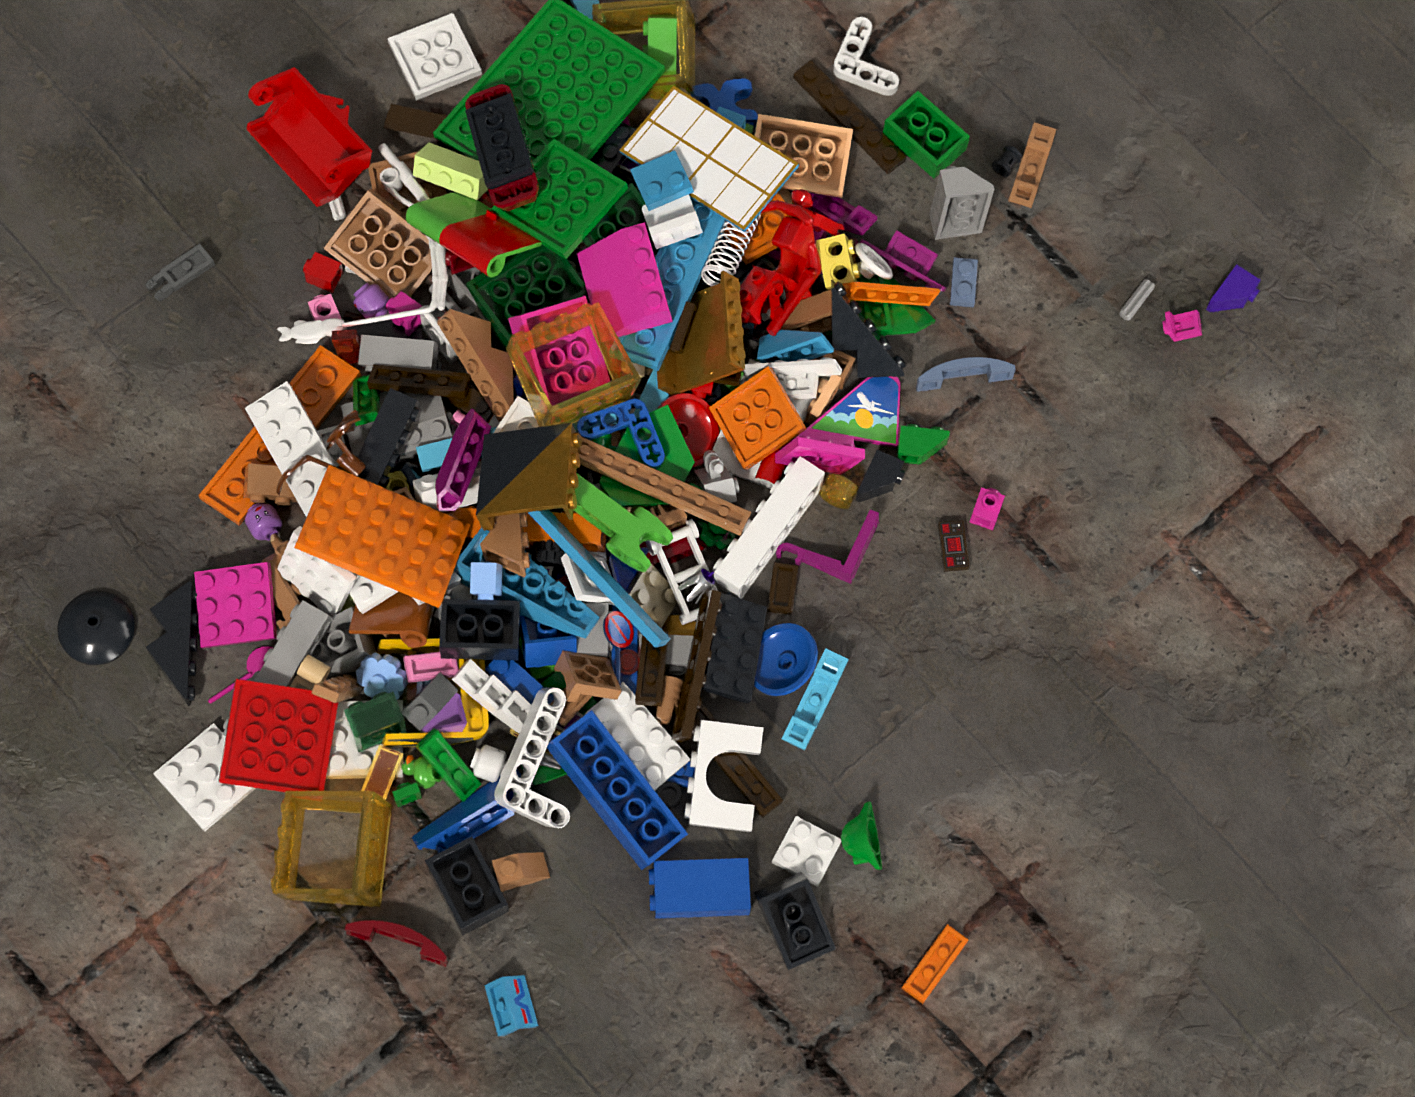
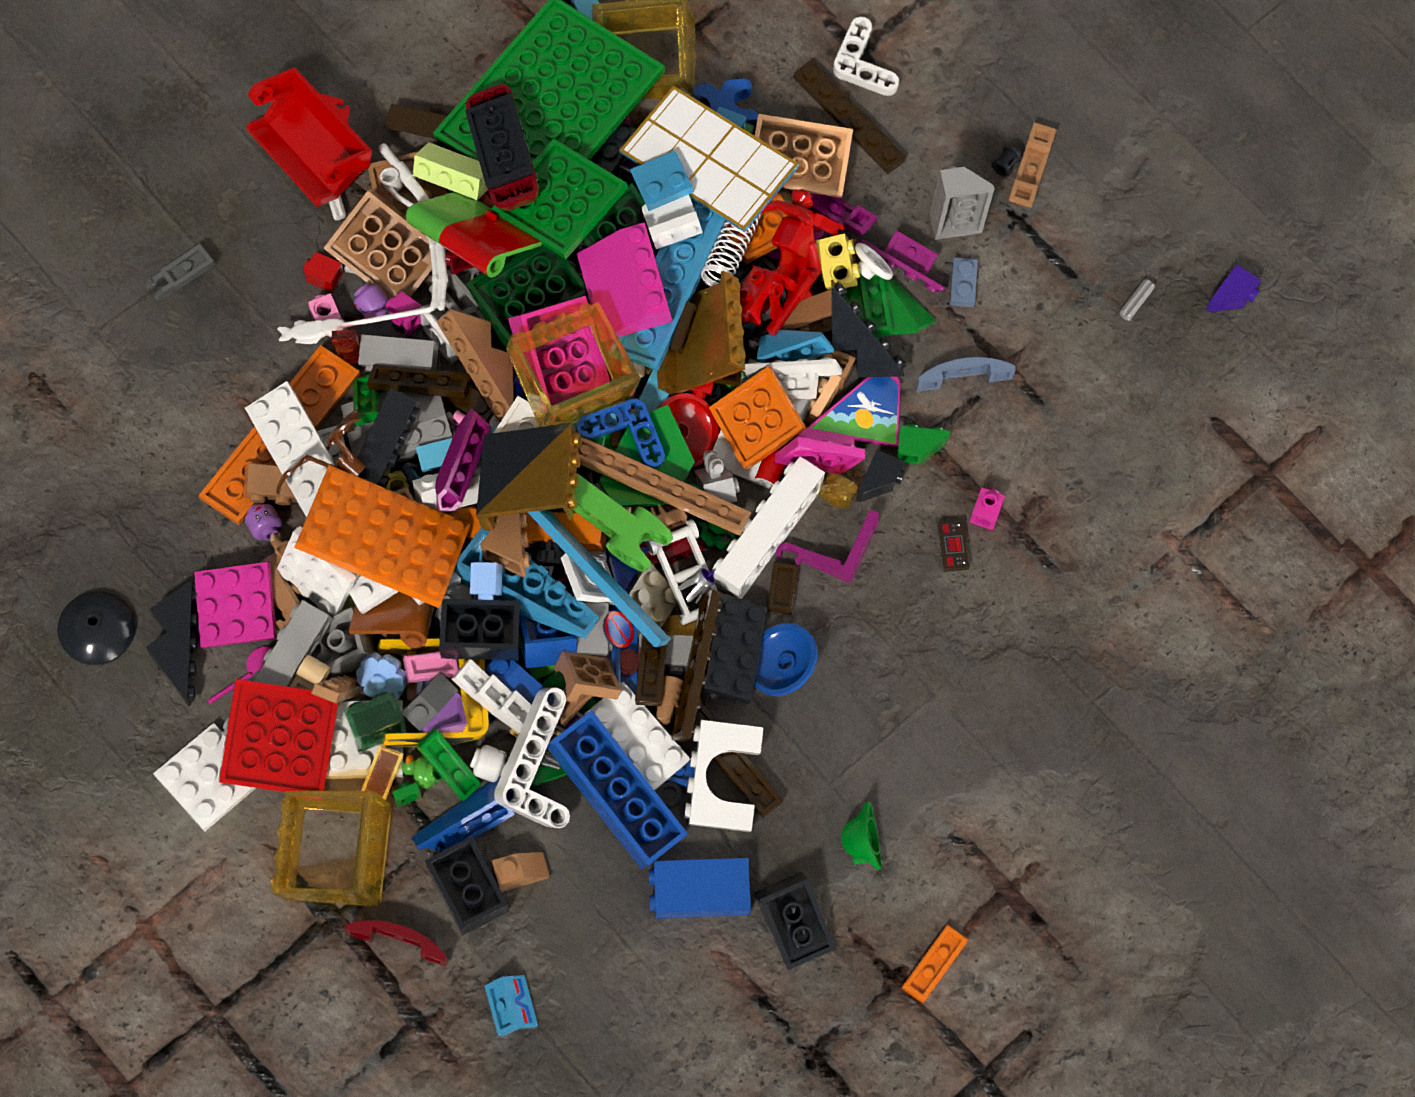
(434, 56): white plate -> none
(662, 40): bright green brick -> none
(806, 850): white plate -> none
(815, 699): medium azure slope -> none
(890, 293): orange slope -> none
(925, 134): green brick -> none
(1182, 325): dark pink bracket -> none

